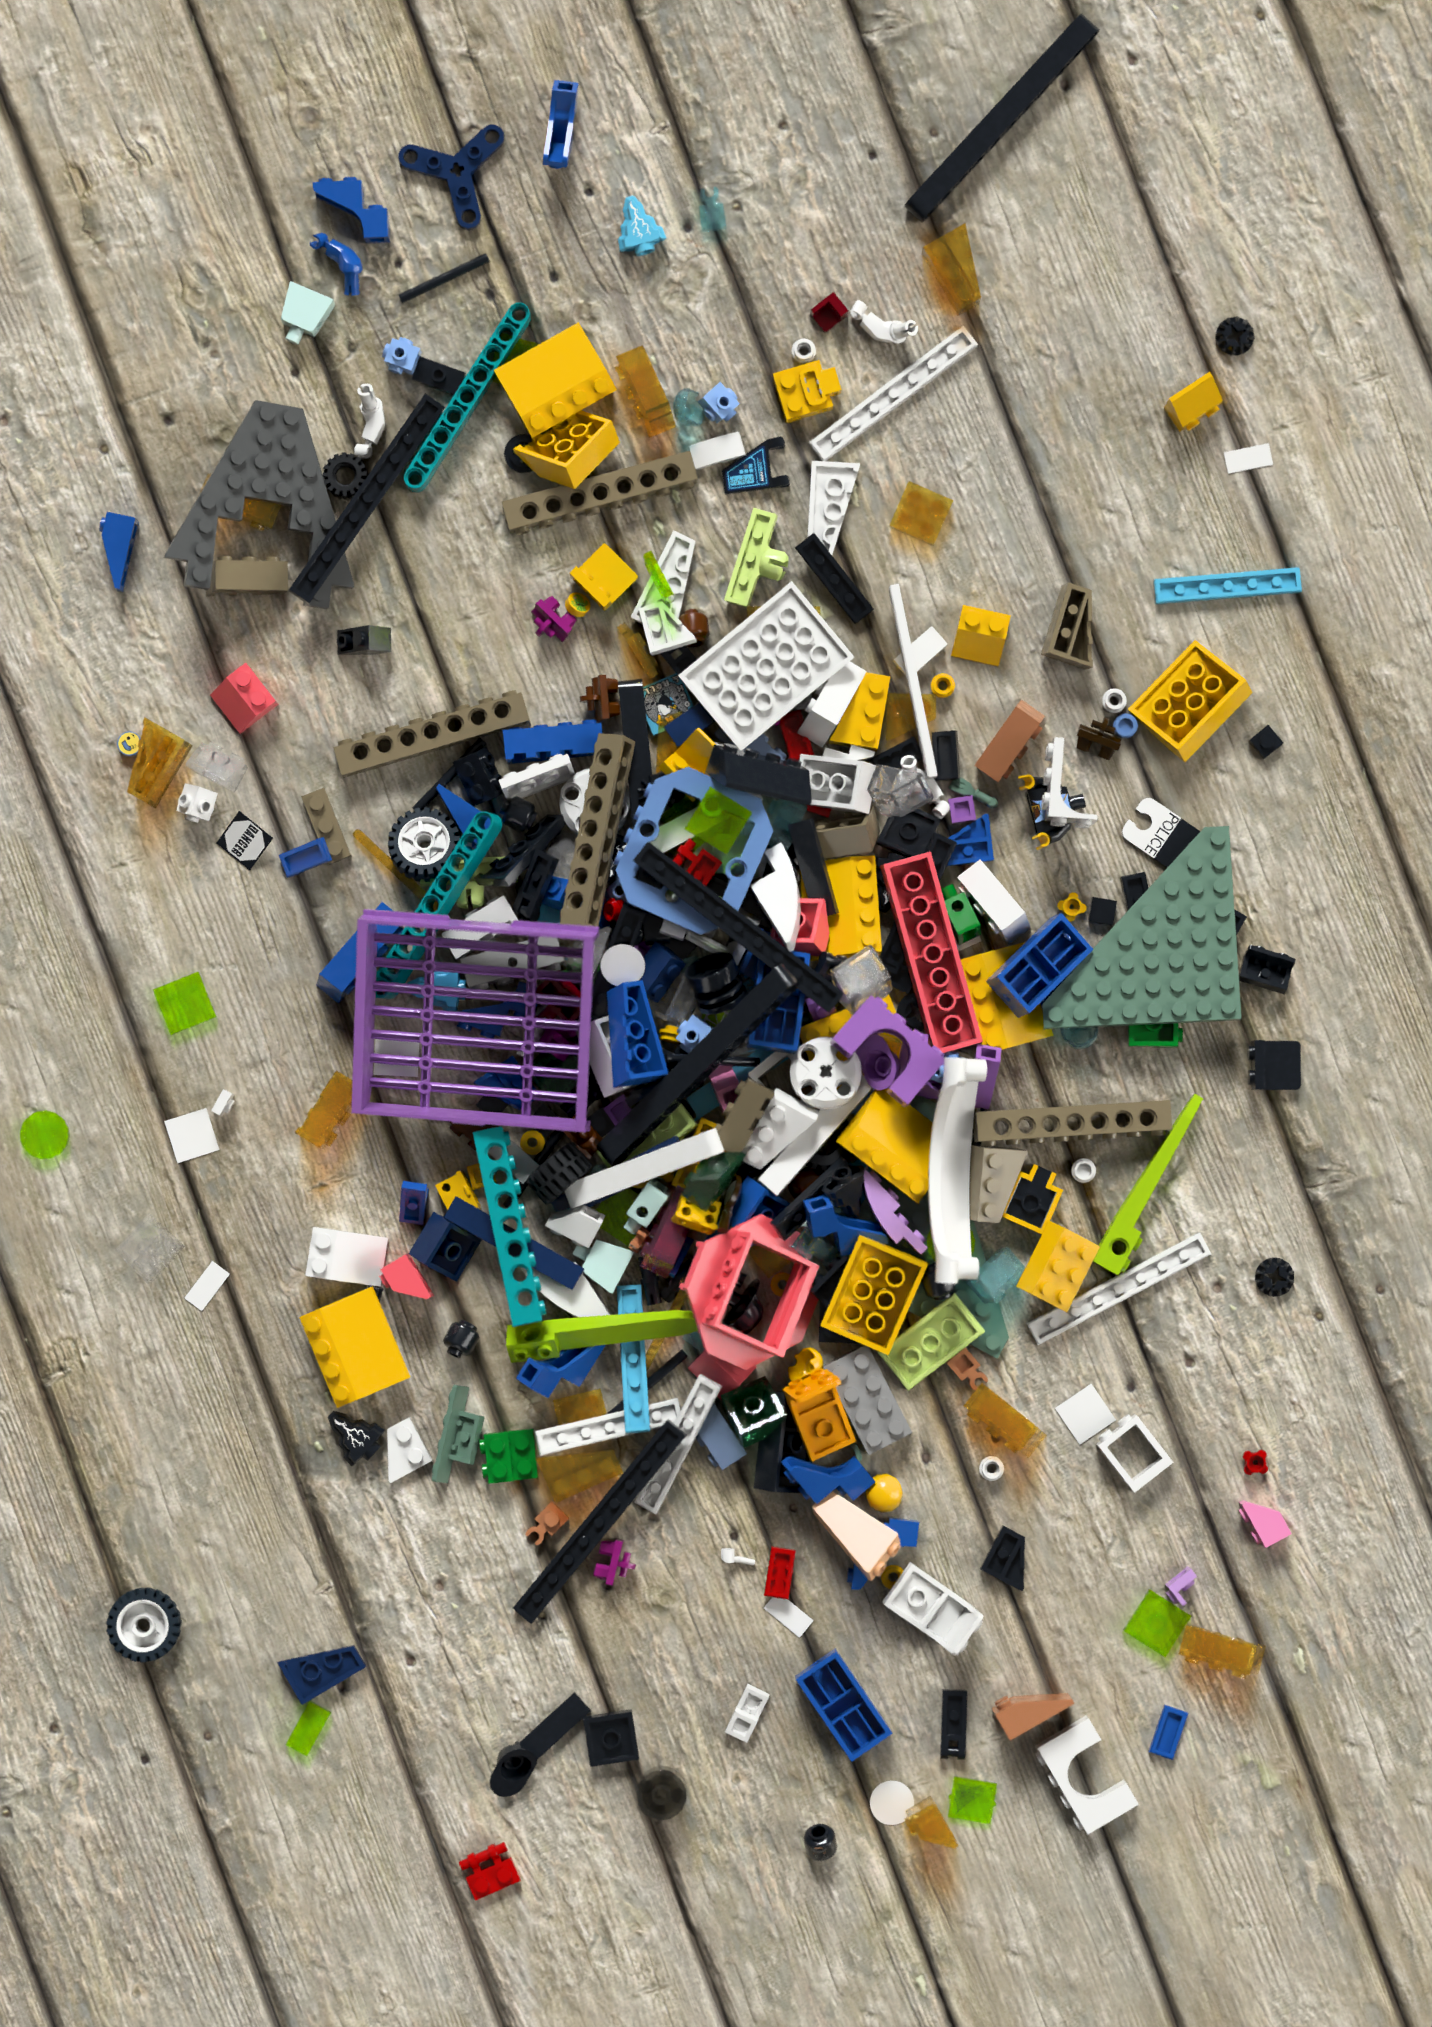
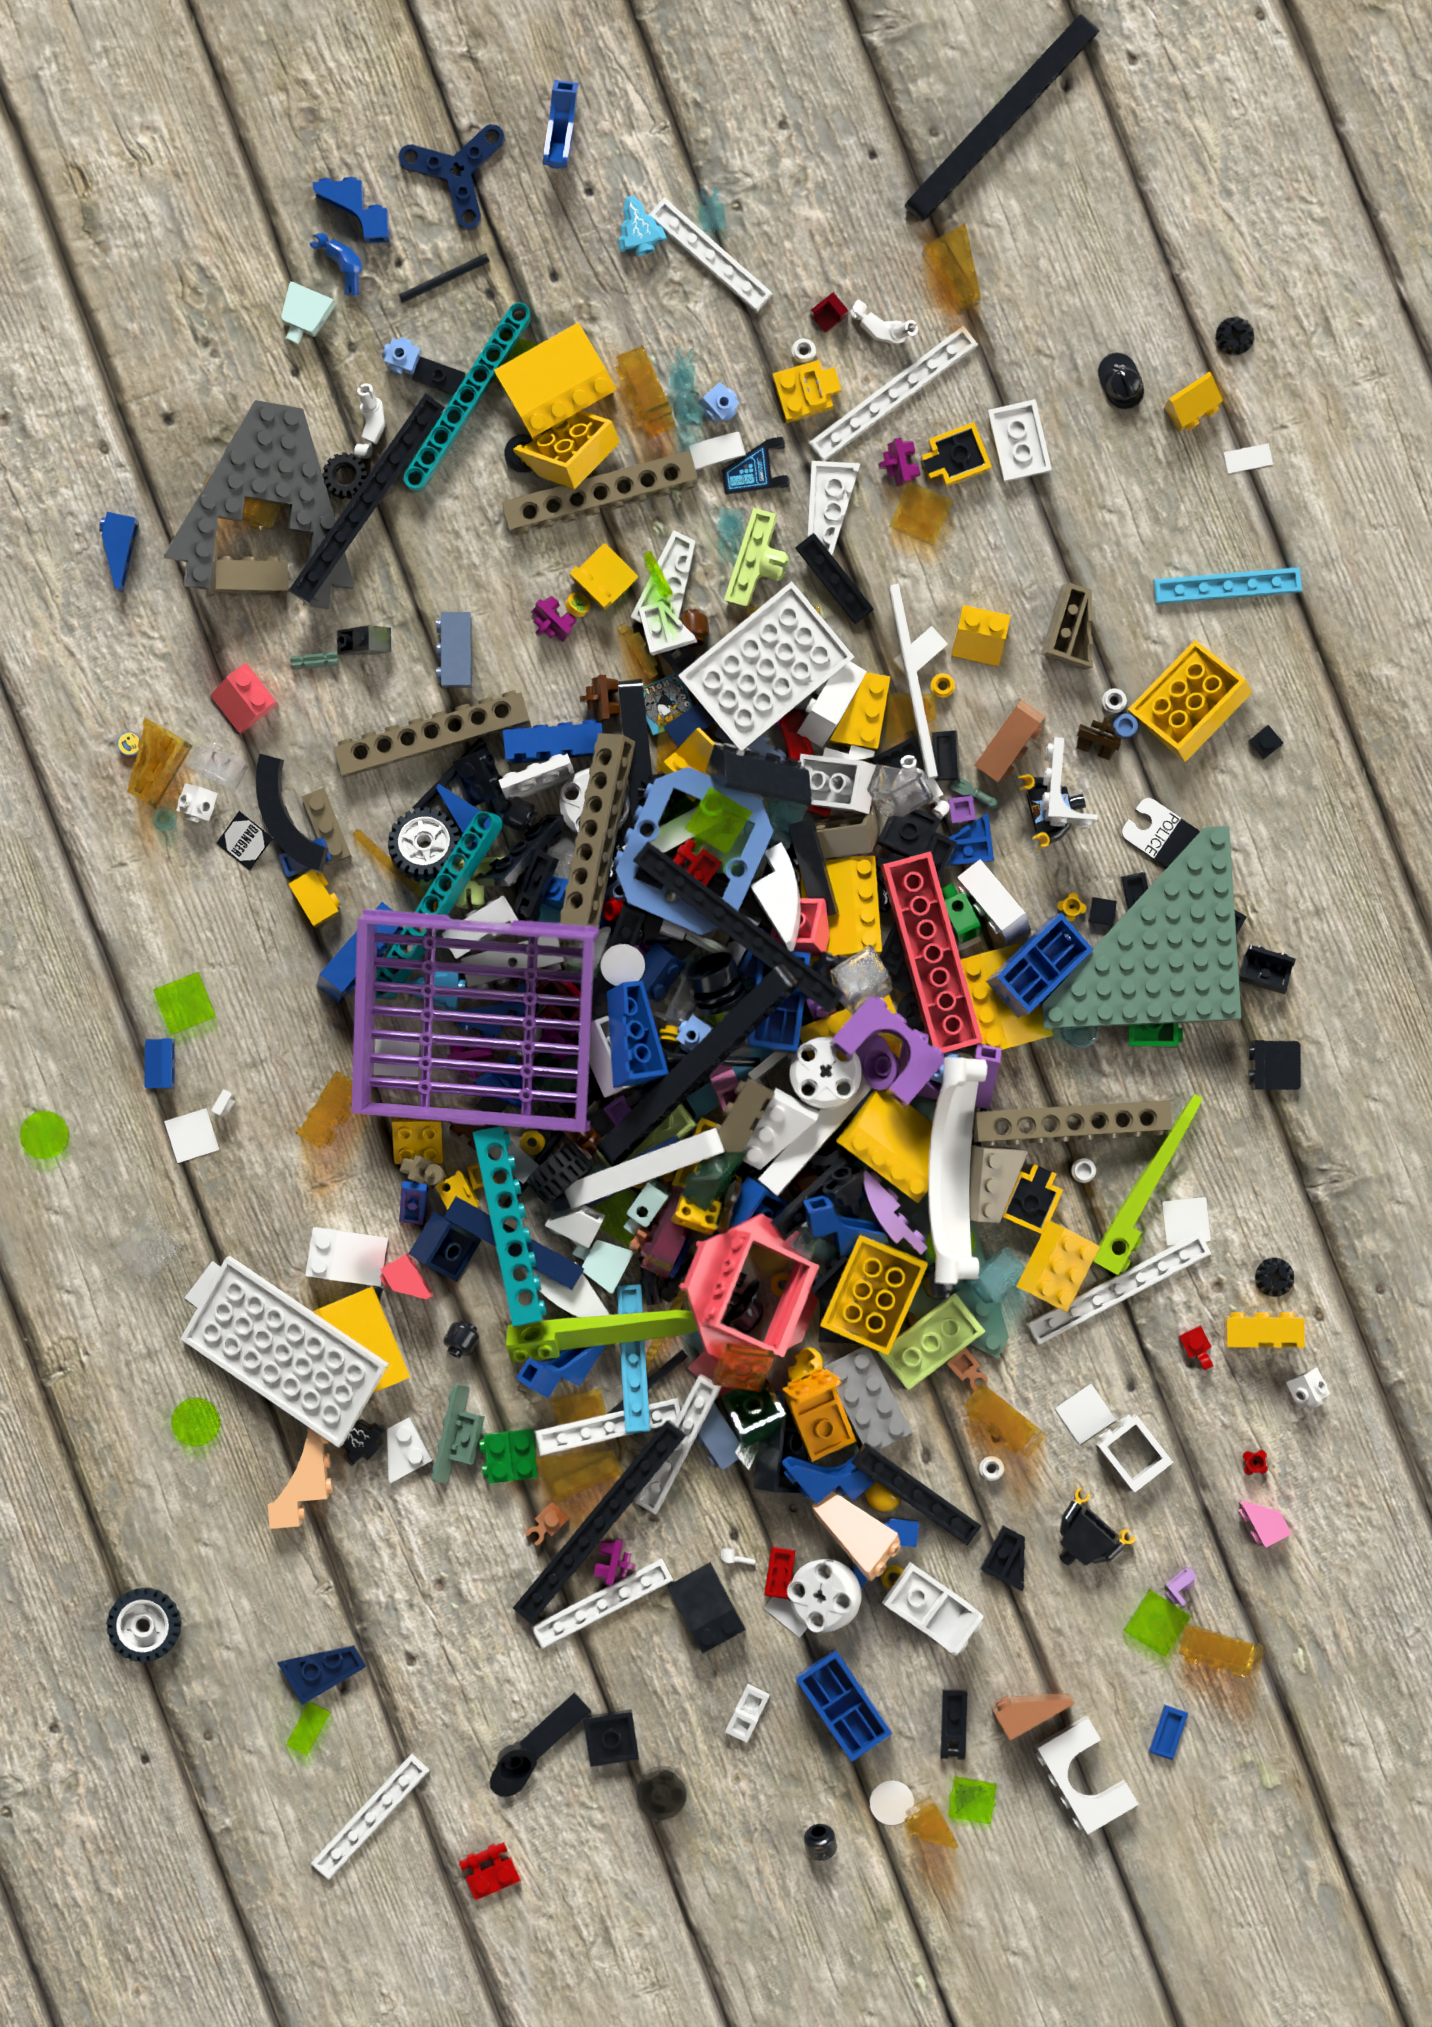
(156, 818): none -> clear light blue plate
(160, 1063): none -> blue panel
(196, 1421): none -> clear neon green tile
(278, 819): none -> black tile
(284, 1351): none -> white plate
(306, 1484): none -> light nougat arch
(314, 660): none -> sand green axle
(315, 898): none -> yellow brick
(370, 1816): none -> white tile
(417, 1138): none -> yellow bracket
(422, 1171): none -> dark tan hips
(455, 649): none -> sand blue brick
(477, 1055): none -> magenta hips
(602, 1603): none -> white tile
(682, 373): none -> clear light blue plate
(706, 1607): none -> black slope
(710, 255): none -> white tile
(729, 524): none -> clear light blue plate
(743, 1367): none -> clear orange plate
(746, 1454): none -> white sticker
(825, 1595): none -> white piece
(896, 462): none -> magenta hips
(916, 1493): none -> black tile
(956, 456): none -> piece
(1019, 440): none -> white plate
(1088, 1536): none -> black torso
(1121, 380): none -> black piece
(1185, 1219): none -> white sticker
(1196, 1344): none -> red plate
(1264, 1330): none -> yellow wedge
(1308, 1389): none -> white brick

